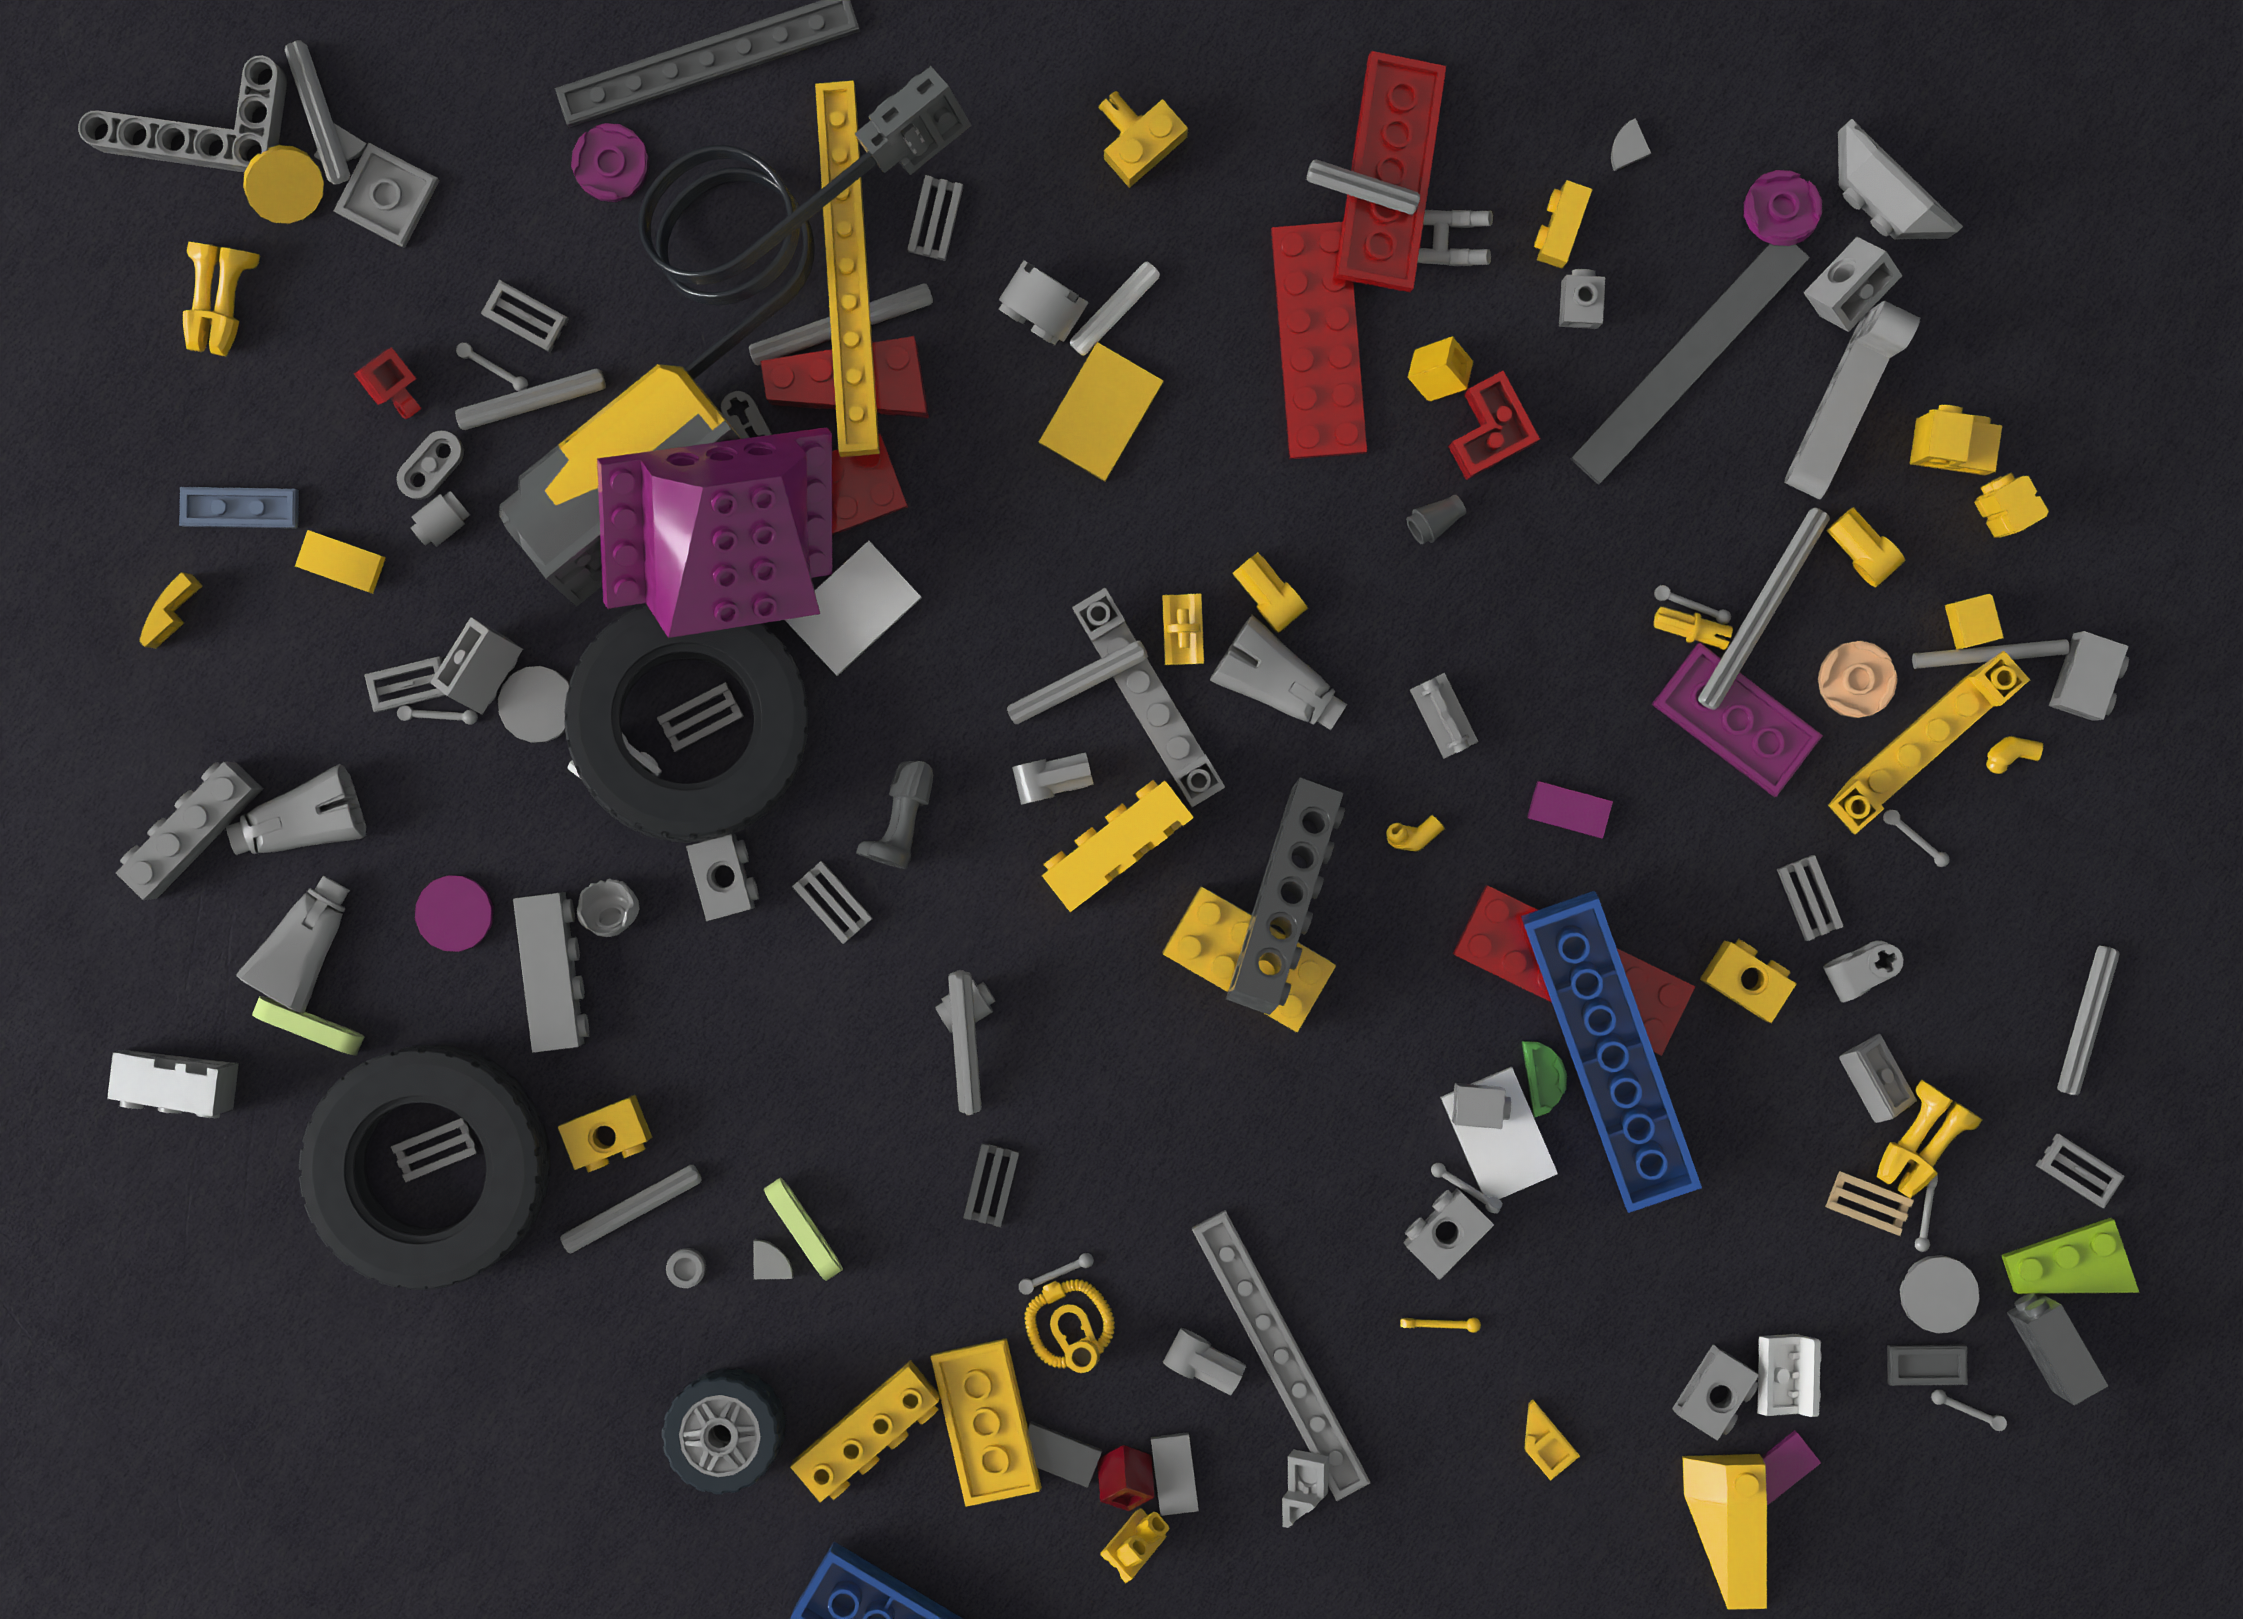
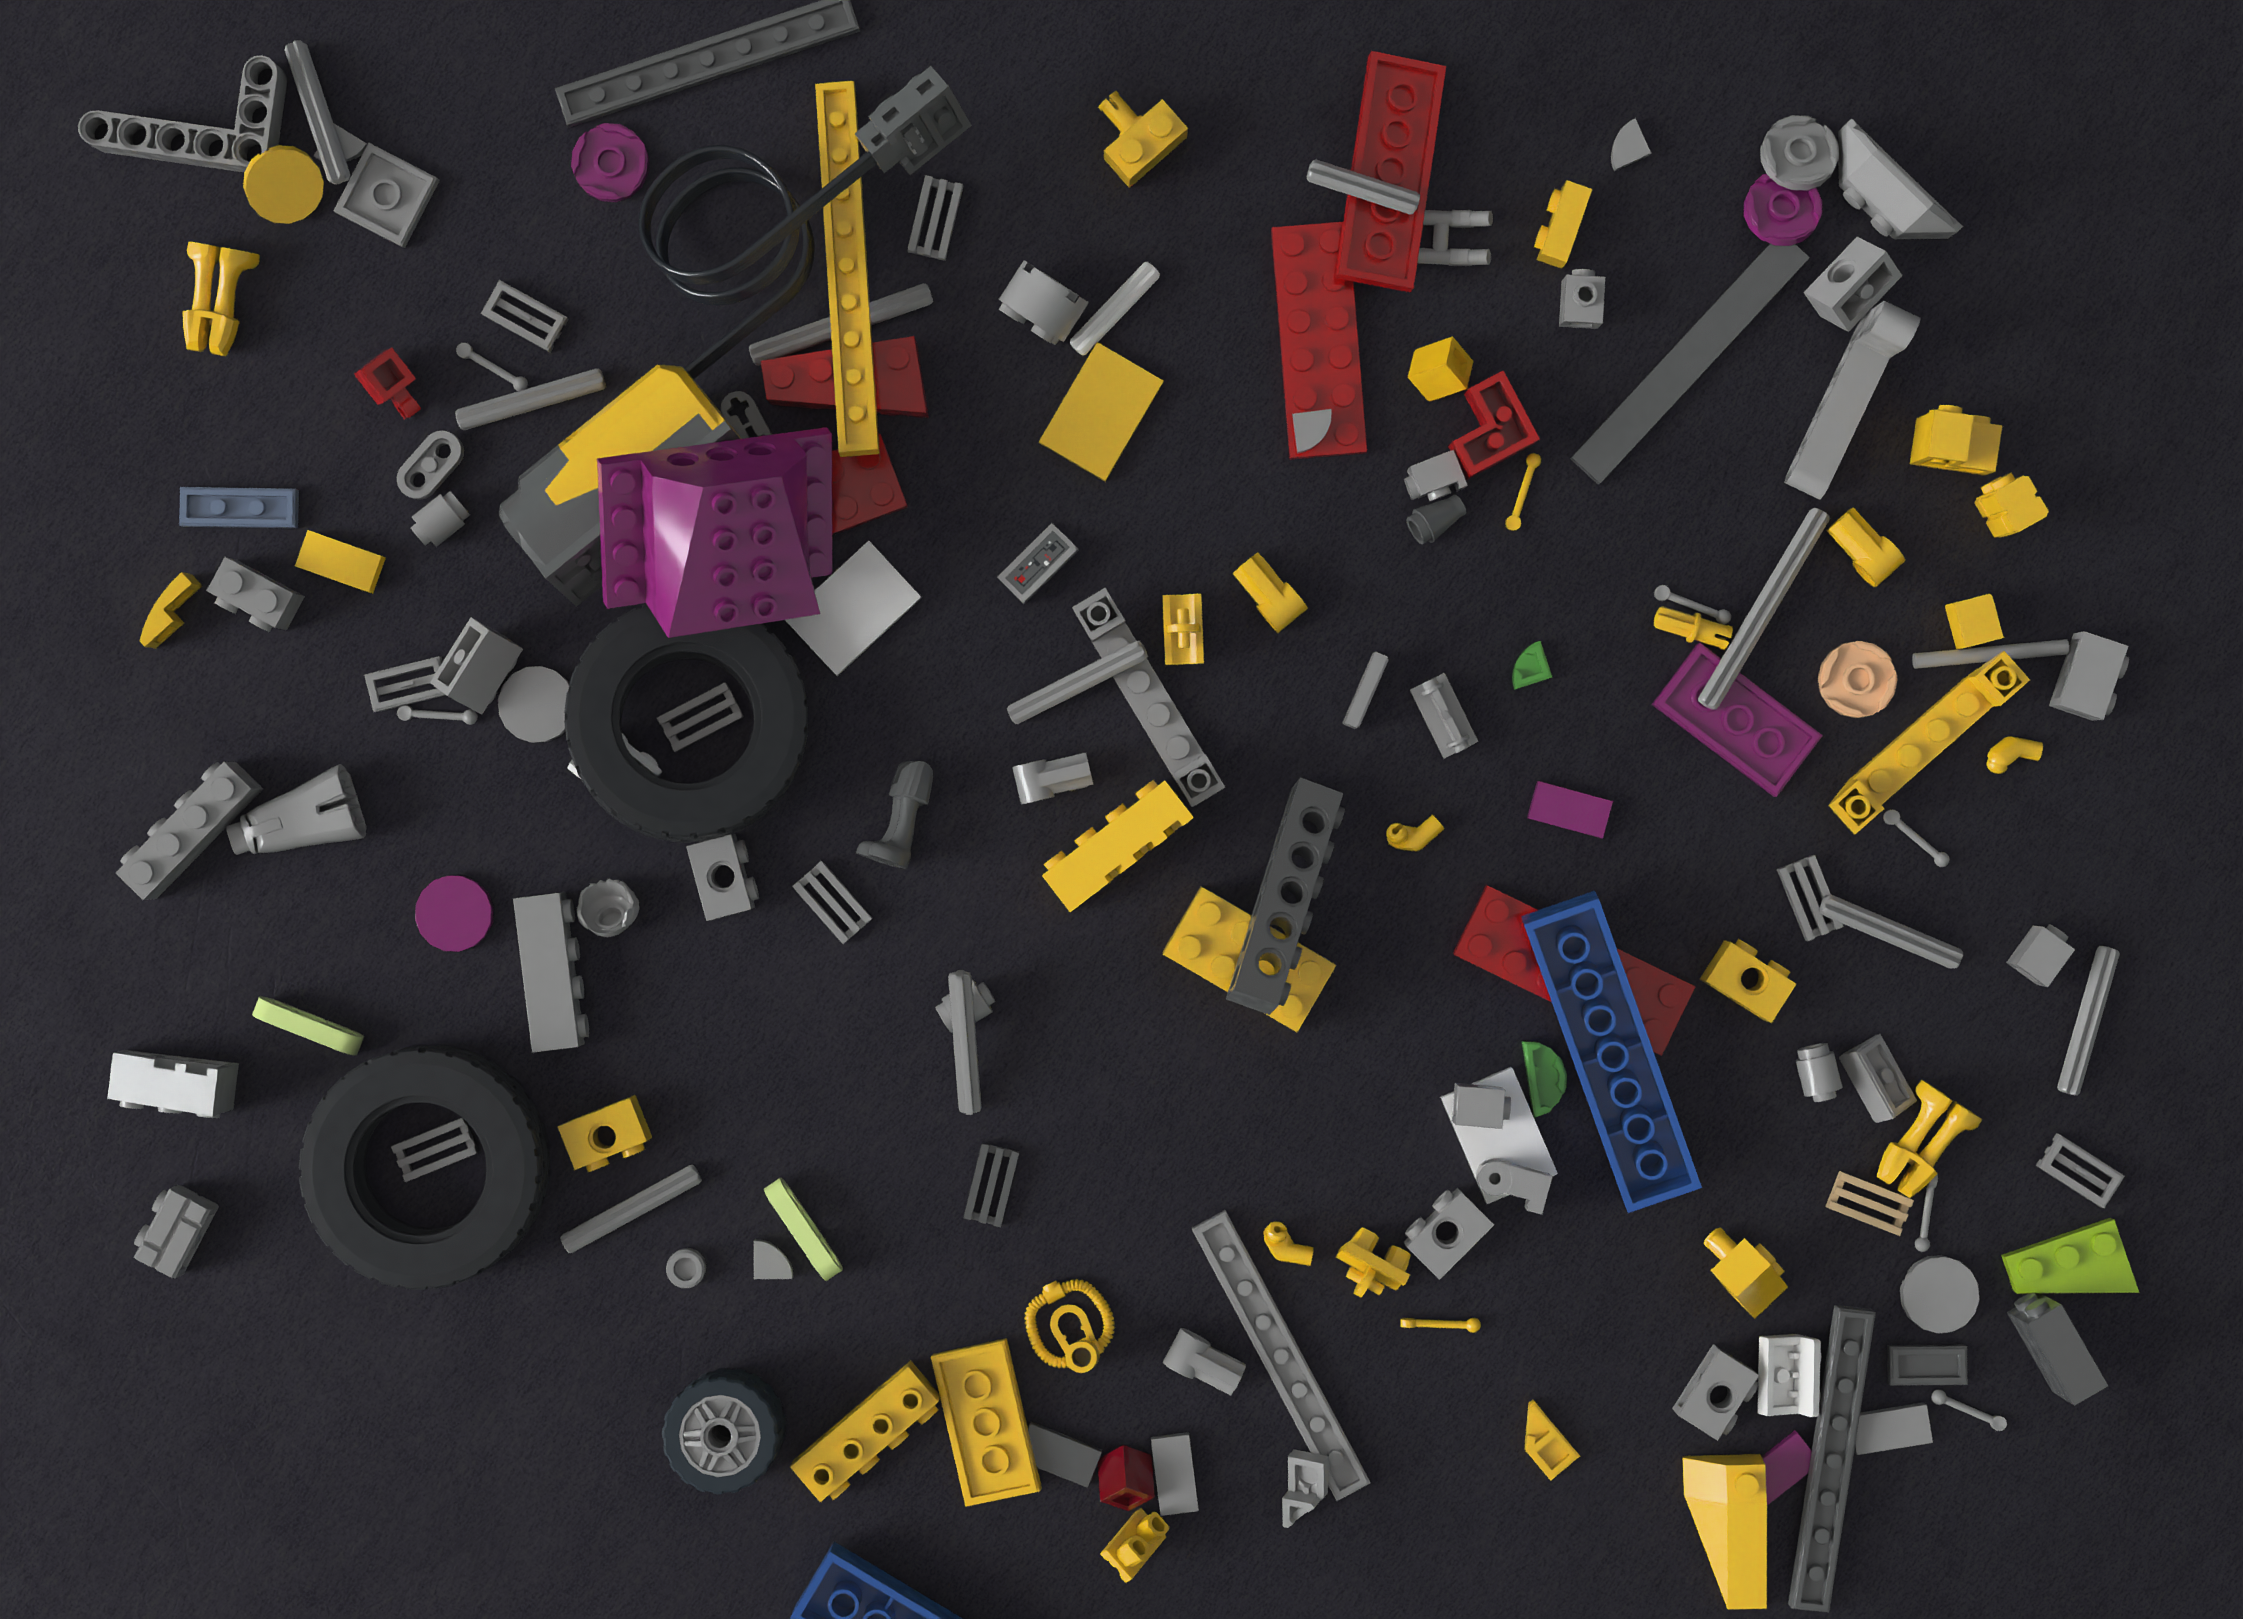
(175, 1230): none -> light grey brick
(256, 594): none -> light grey brick
(294, 952): light grey piece -> none
(1027, 1285): light grey hinge -> none
(1038, 563): none -> slope
(1272, 674): light grey piece -> none
(1282, 1246): none -> yellow arm
(1310, 428): none -> light grey tile
(1365, 690): none -> light grey tile
(1388, 1271): none -> yellow hips
(1435, 477): none -> light grey brick
(1492, 1204): light grey hinge -> none
(1502, 1177): none -> light grey leg
(1514, 522): none -> yellow hinge
(1531, 666): none -> bright green tile
(1746, 1271): none -> yellow brick
(1799, 153): none -> light grey tile
(1818, 1072): none -> light grey brick
(1831, 1458): none -> dark grey tile
(1857, 972): light grey piece -> none
(1891, 931): none -> light grey axle
(1893, 1428): none -> light grey tile
(2041, 954): none -> light grey brick

